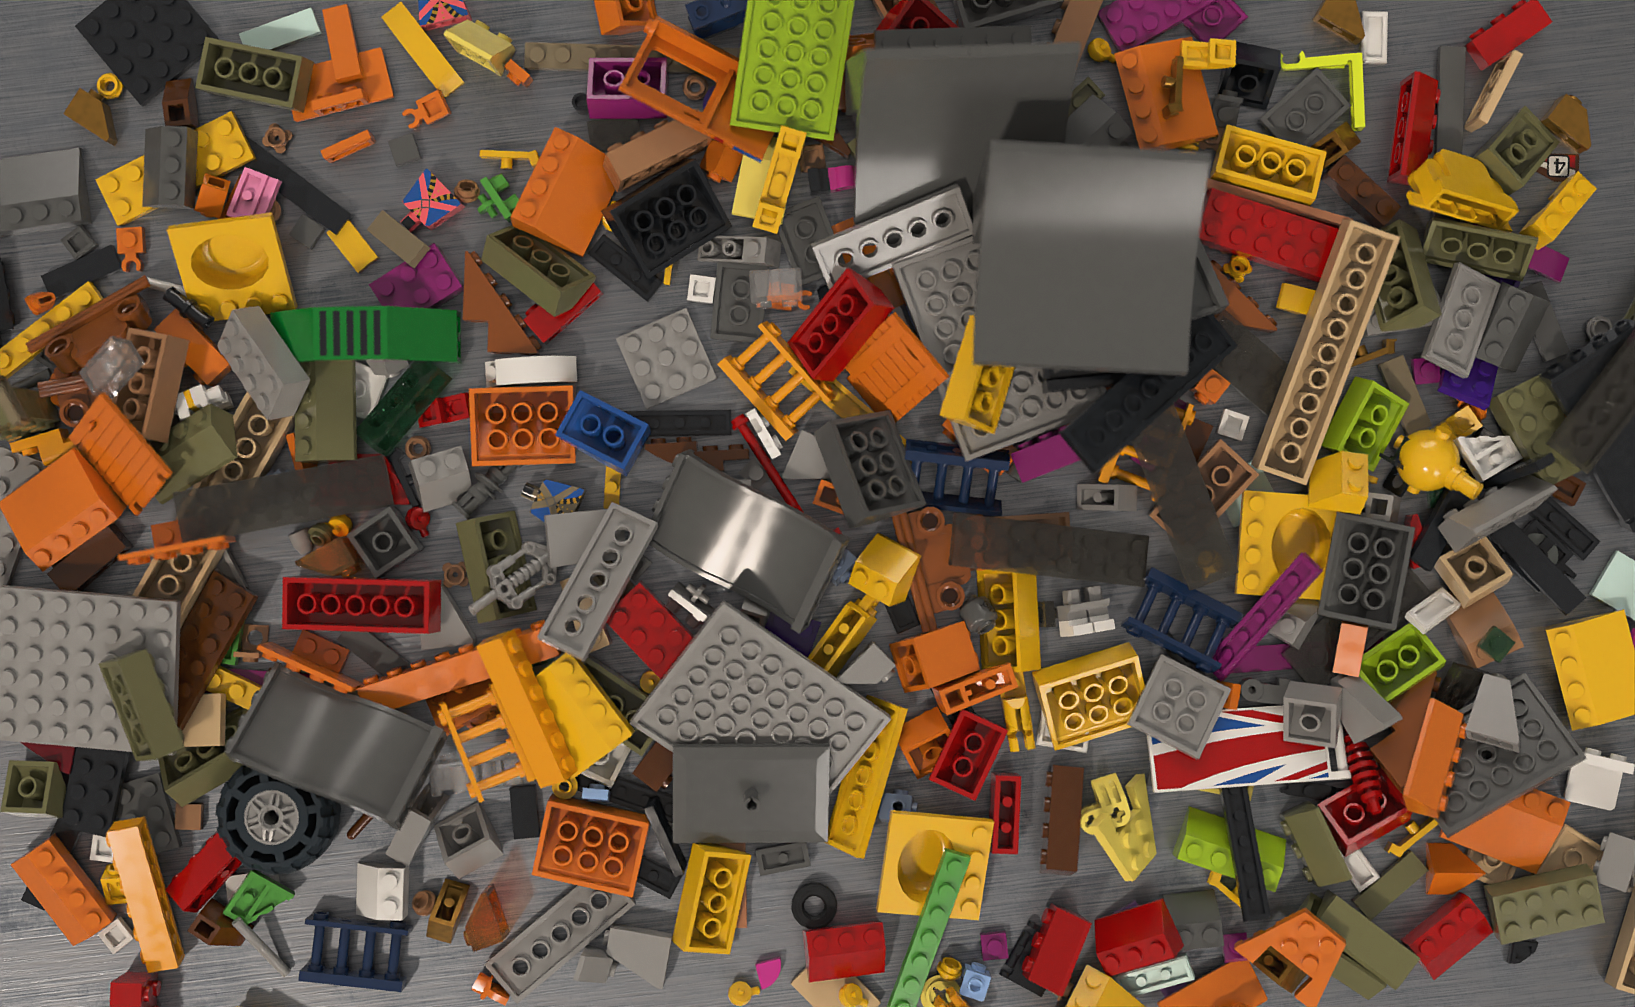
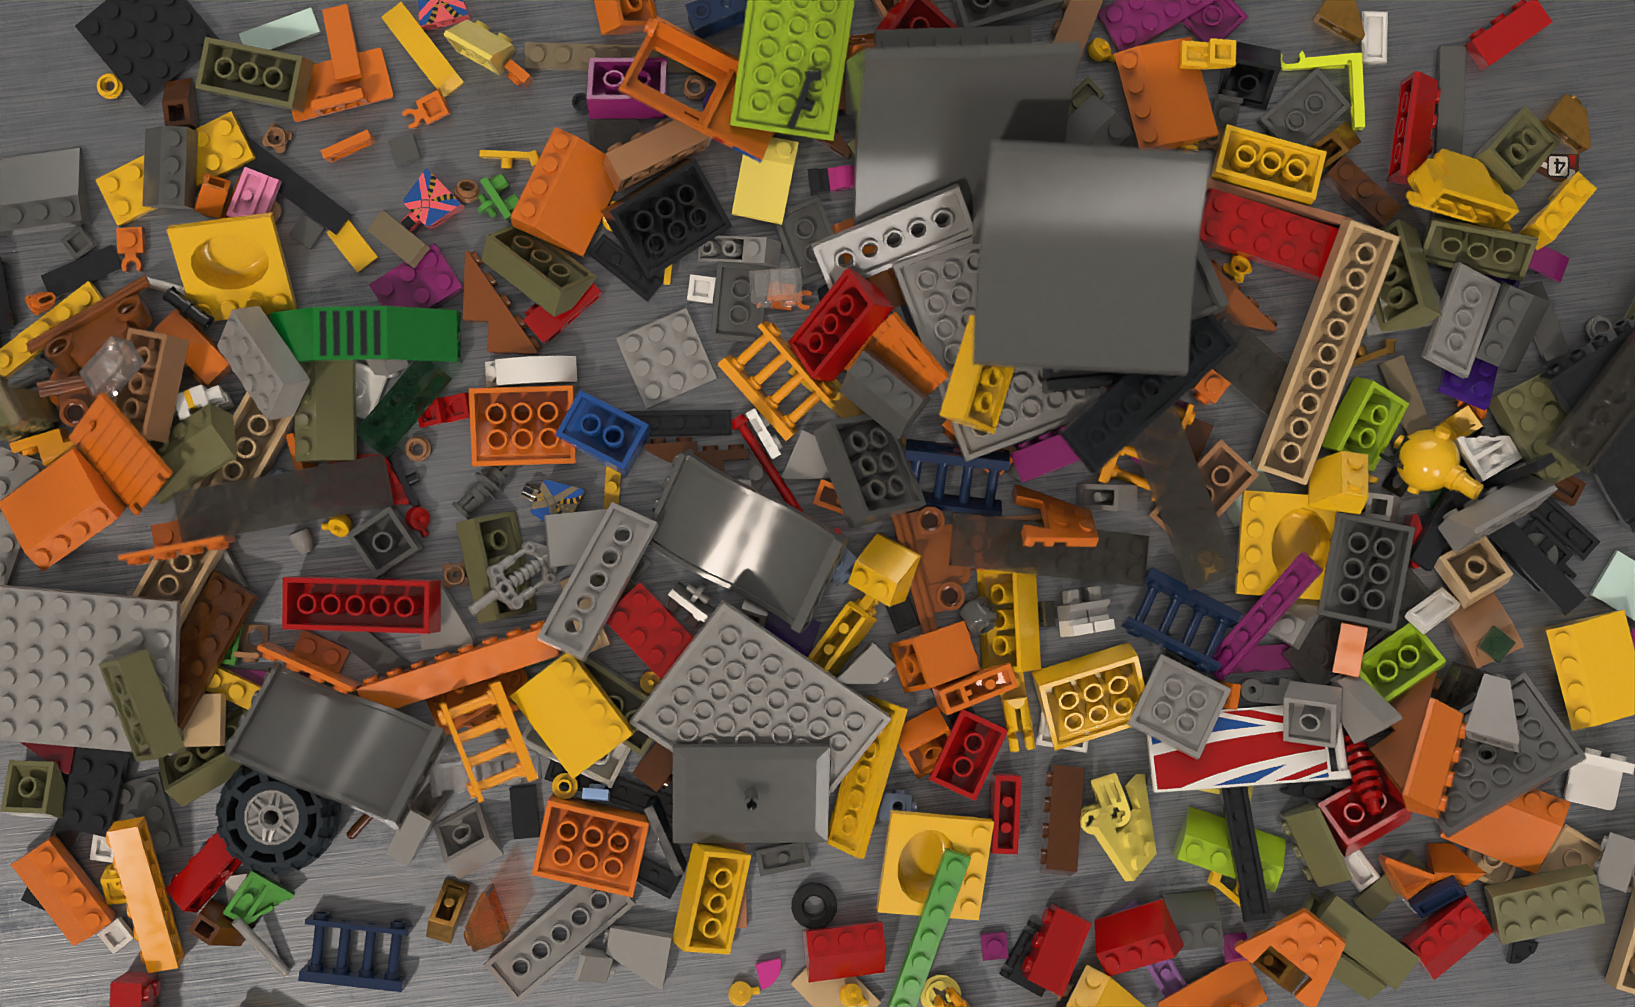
(90, 559): reddish brown brick -> none
(92, 114): pearl gold slope -> none
(189, 817): medium nougat tile -> none
(321, 534): olive plate -> none
(333, 559): clear orange slope -> none
(382, 890): white slope -> none
(424, 902): medium nougat plate -> none
(440, 478): light grey slope -> none
(485, 987): orange piece -> none
(527, 708): light orange brick -> none
(720, 162): orange brick -> none
(779, 179): yellow slope -> none
(803, 102): none -> black piece
(812, 157): medium nougat tile -> none
(883, 393): none -> dark grey slope
(949, 968): yellow plate -> none
(975, 981): light blue bracket -> none
(1061, 520): none -> orange wing
(1156, 975): light aqua tile -> none
(1174, 83): pearl gold piece -> none
(1232, 425): white plate -> none
(1295, 299): yellow slope -> none
(1403, 877): none -> orange slope
(1415, 833): yellow piece -> none
(1424, 371): magenta plate -> none
(1437, 896): none -> dark blue tile
(1492, 91): tan tile -> none

